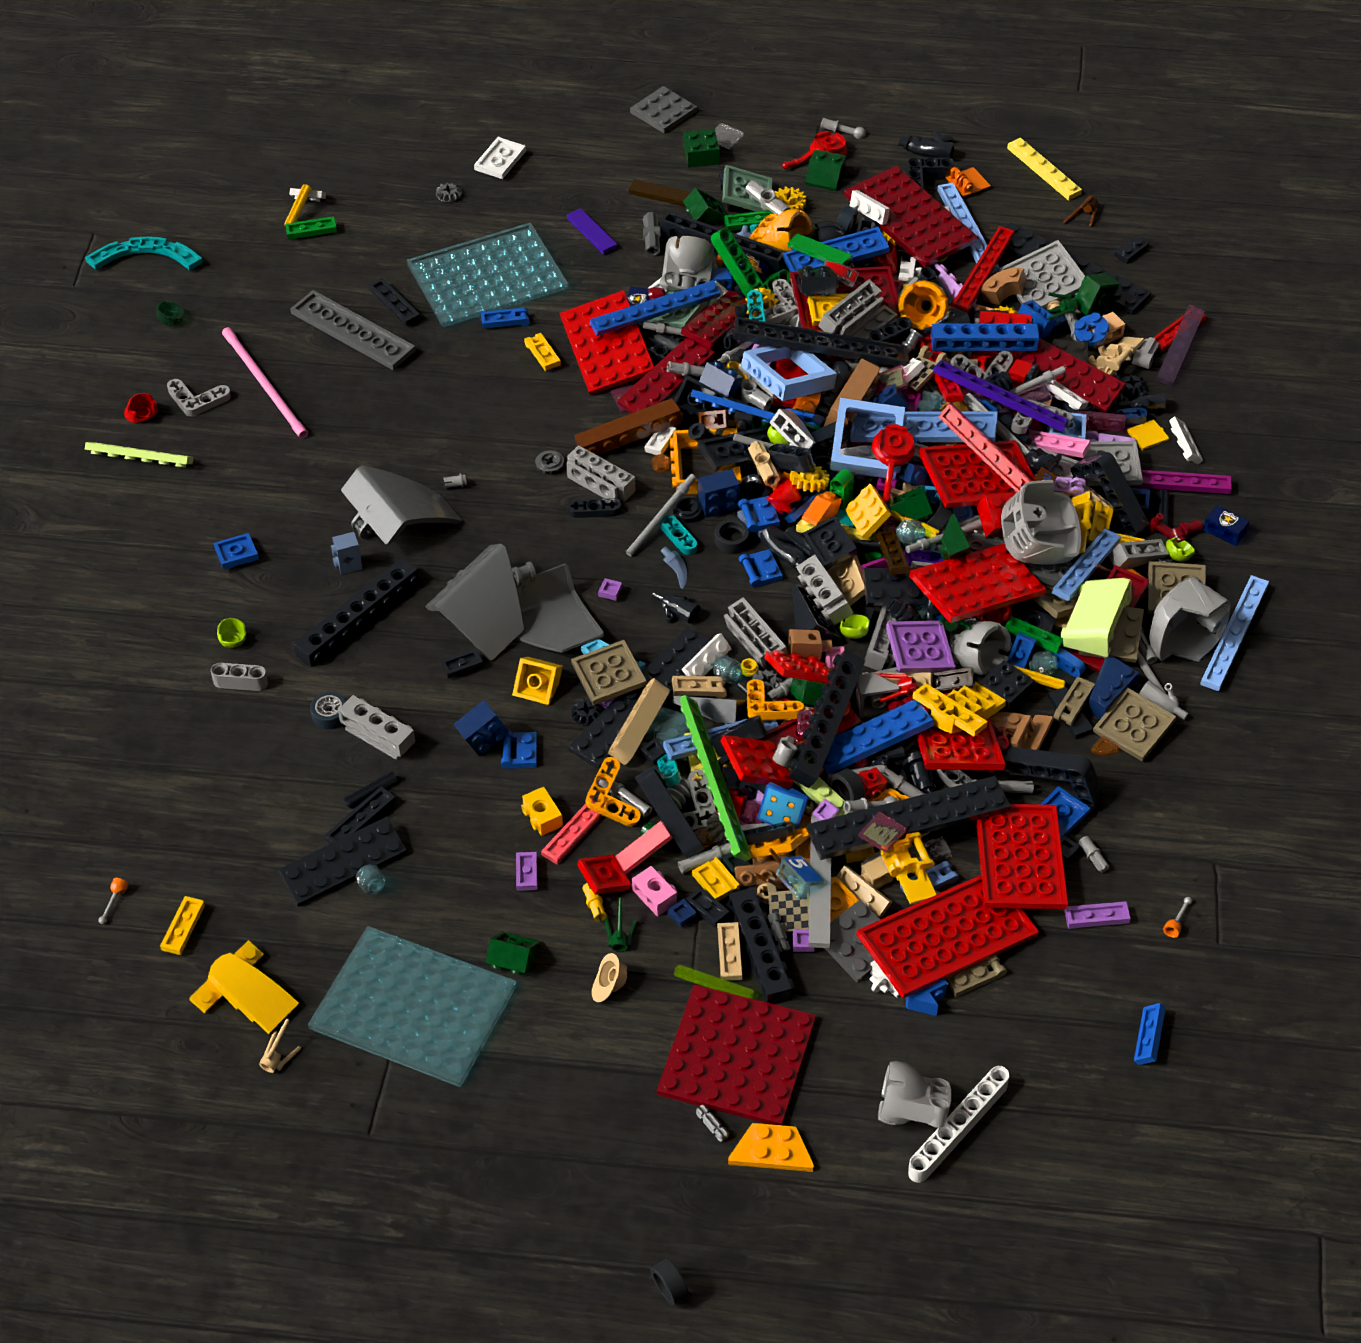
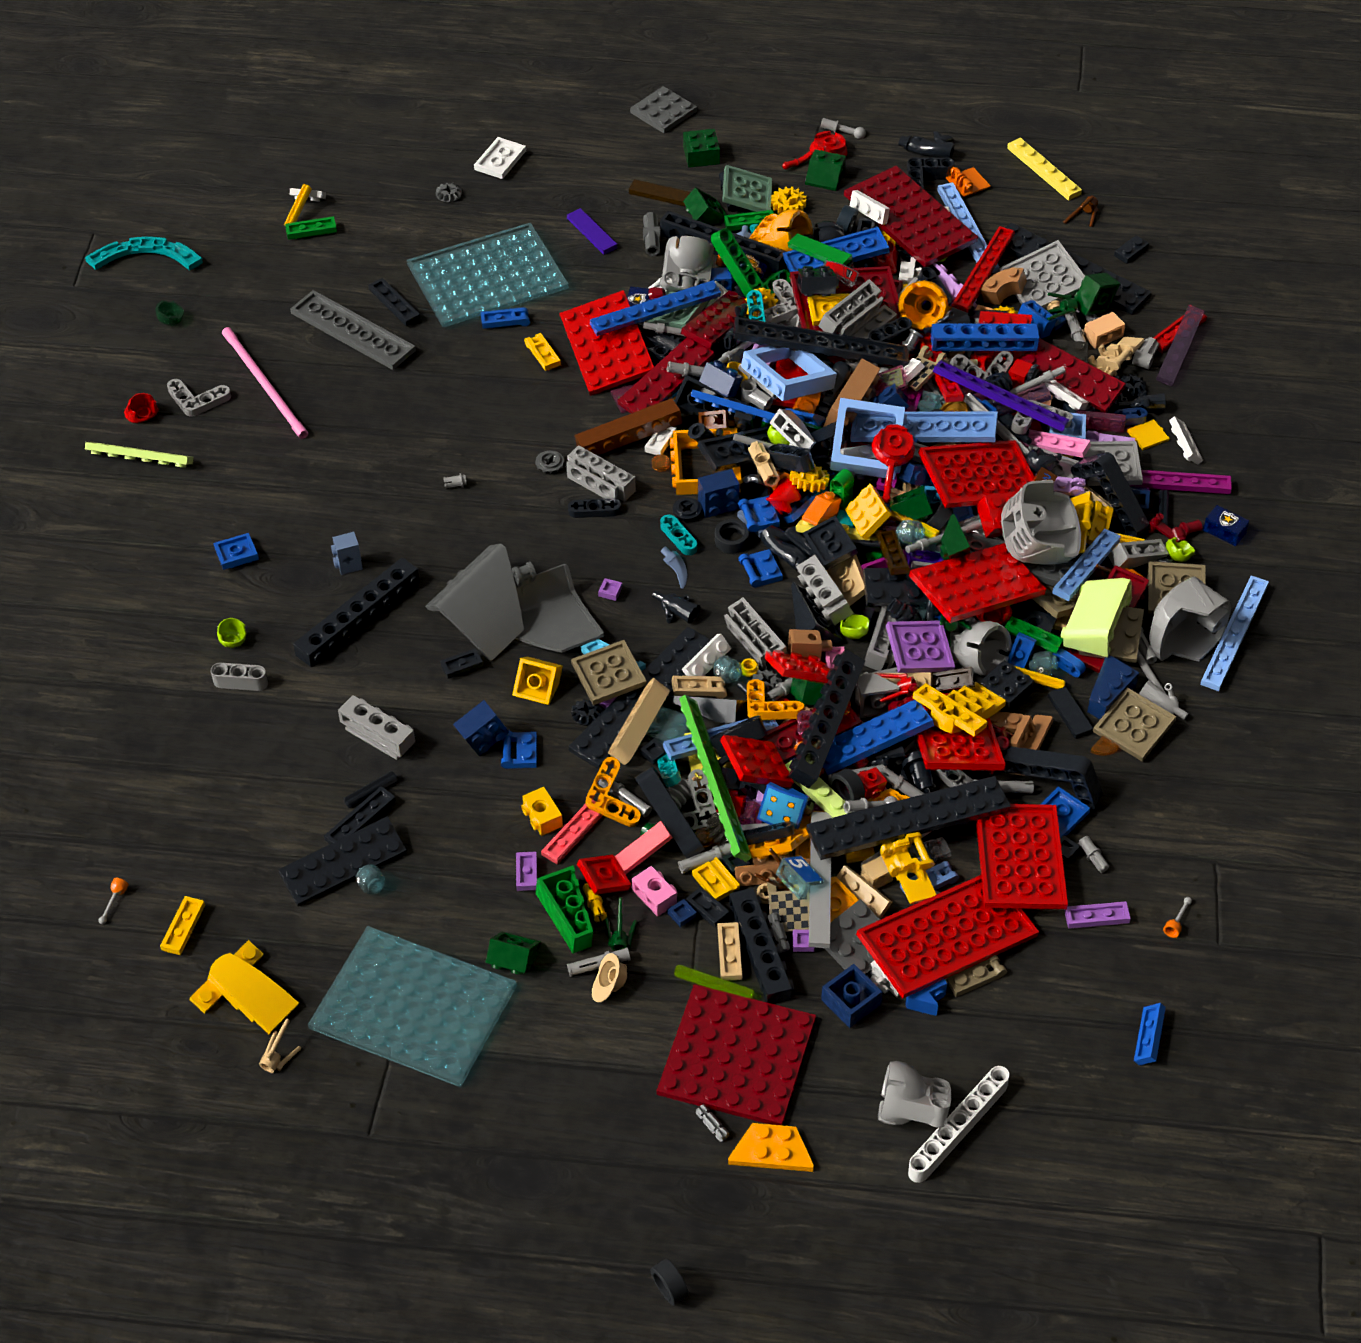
(325, 710): wheel -> none
(391, 502): dark grey panel -> none
(565, 906): none -> green wedge
(574, 968): none -> light grey pin
(682, 489): light grey bar -> none
(727, 135): clear piece -> none
(766, 197): light grey piece -> none
(785, 751): light grey piece -> none
(826, 810): medium lavender tile -> none
(851, 995): none -> dark blue brick
(882, 832): piece -> none
(984, 447): tile -> none
(1074, 700): dark tan plate -> none
(1088, 322): blue plate -> none

